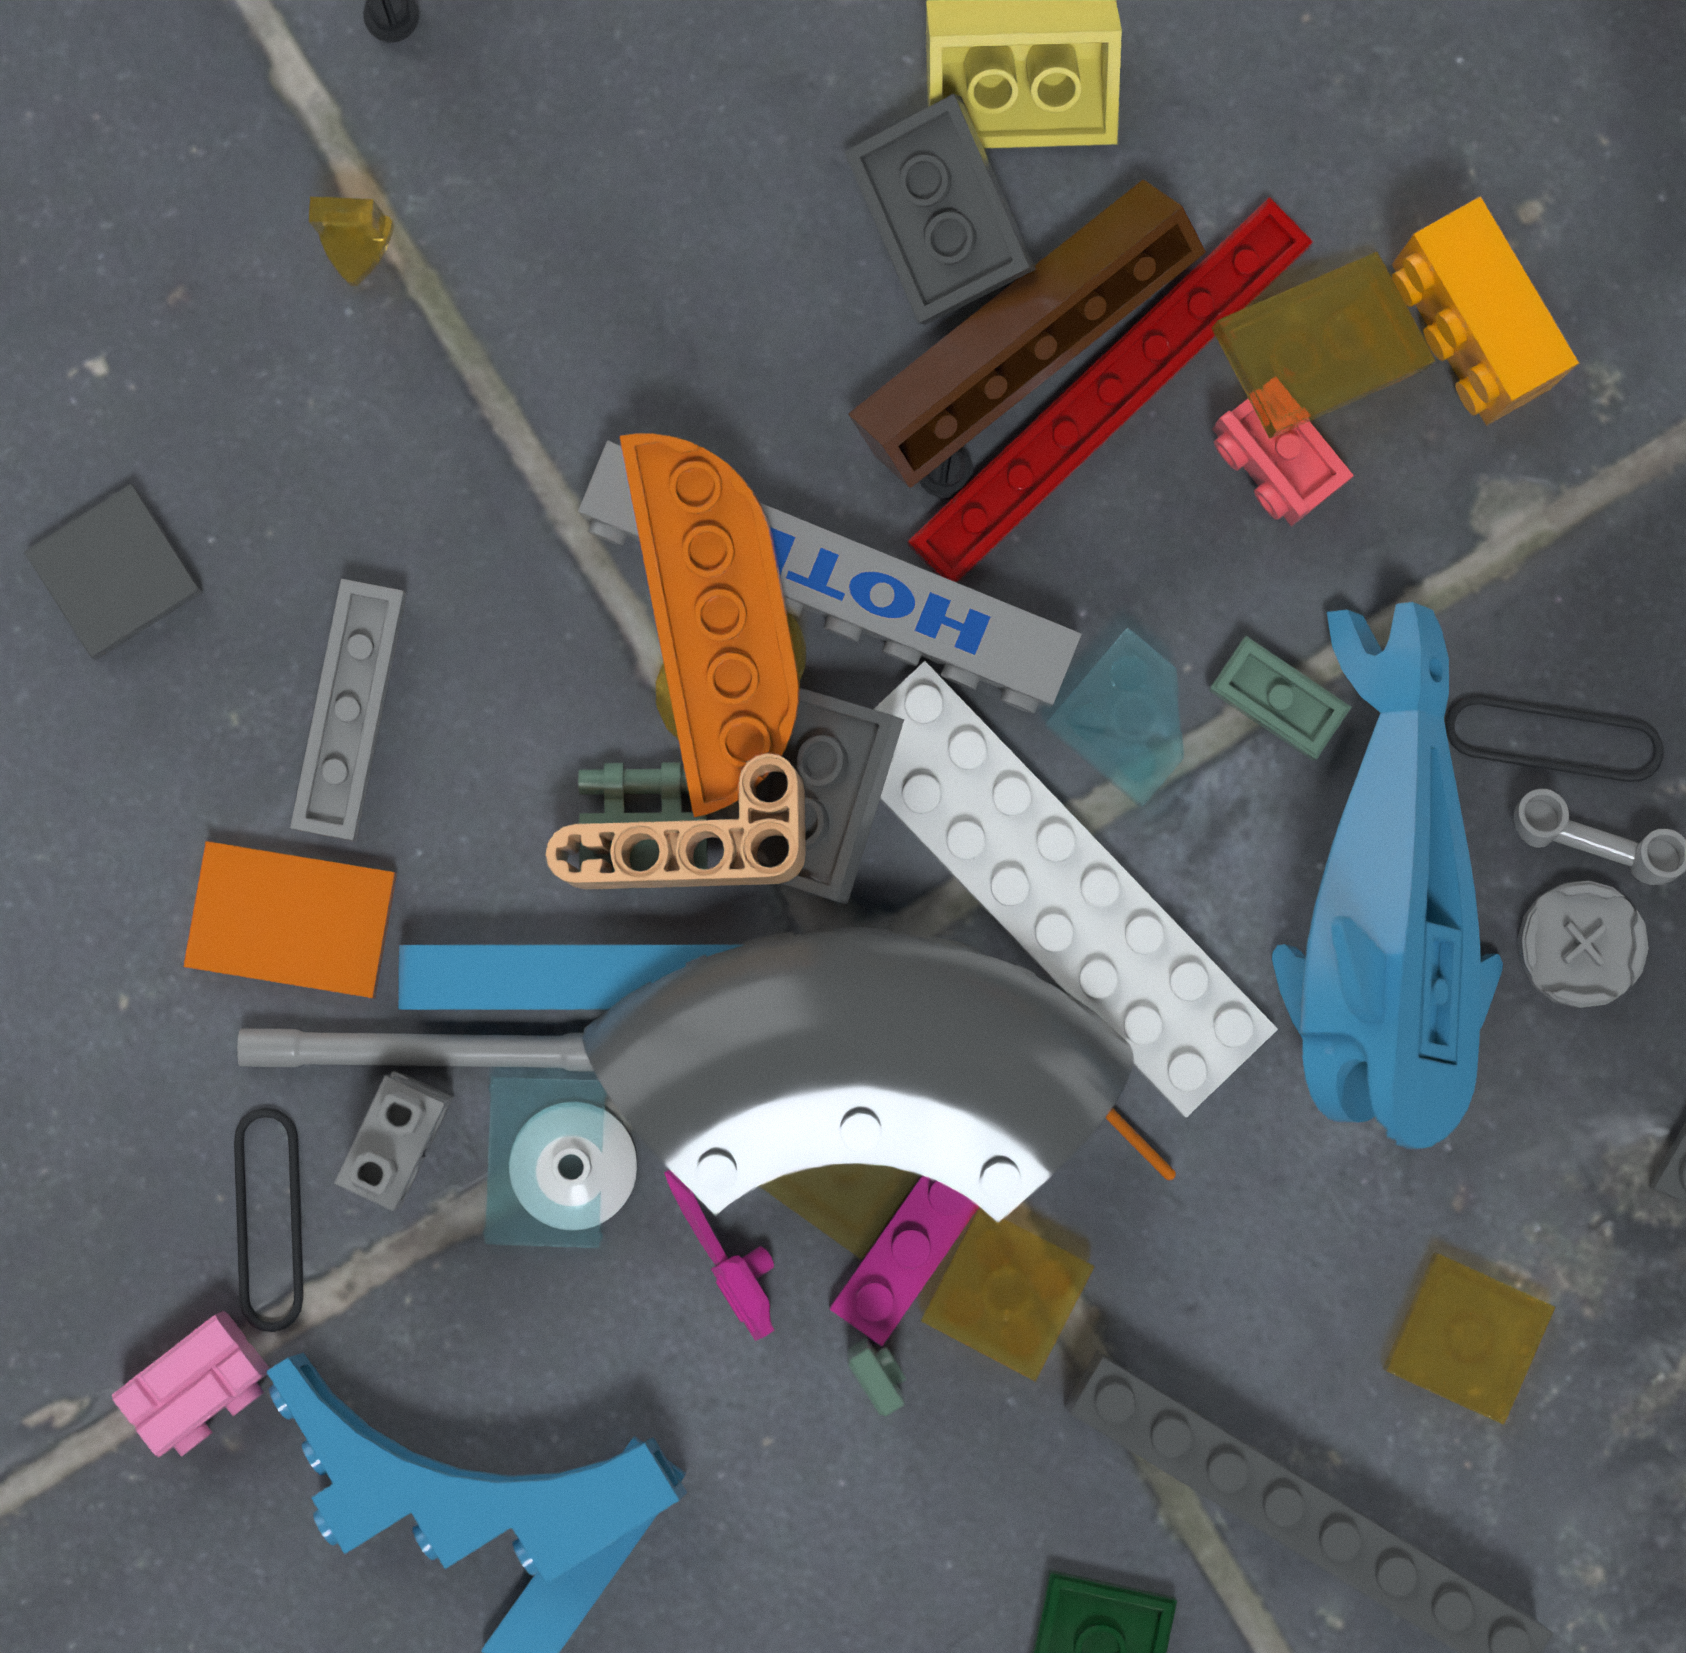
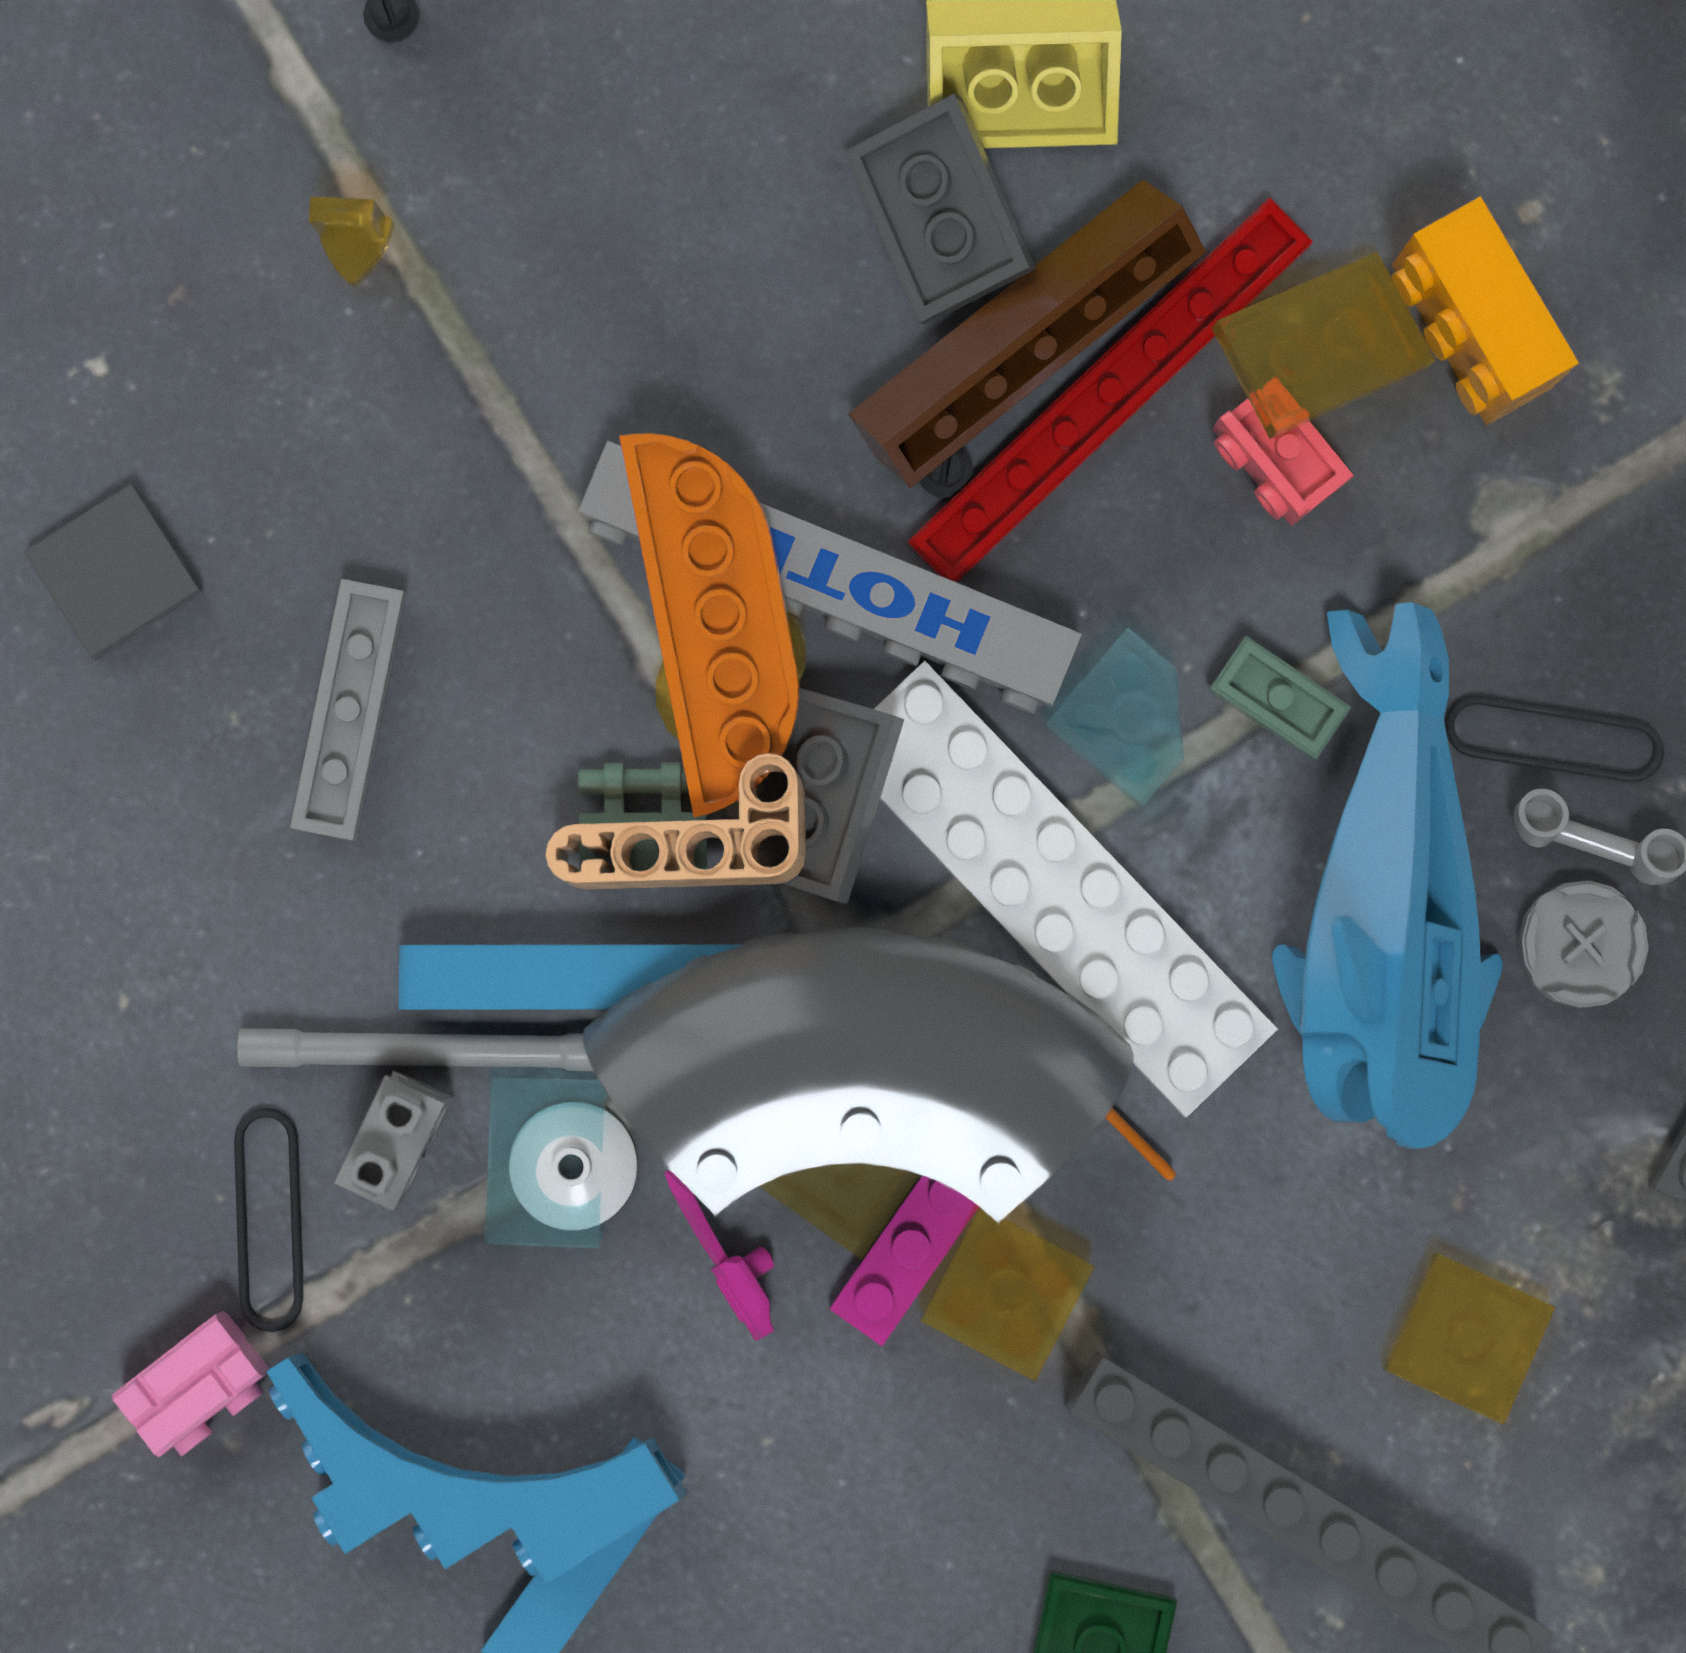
(290, 919): orange tile -> none
(878, 1375): sand green plate -> none

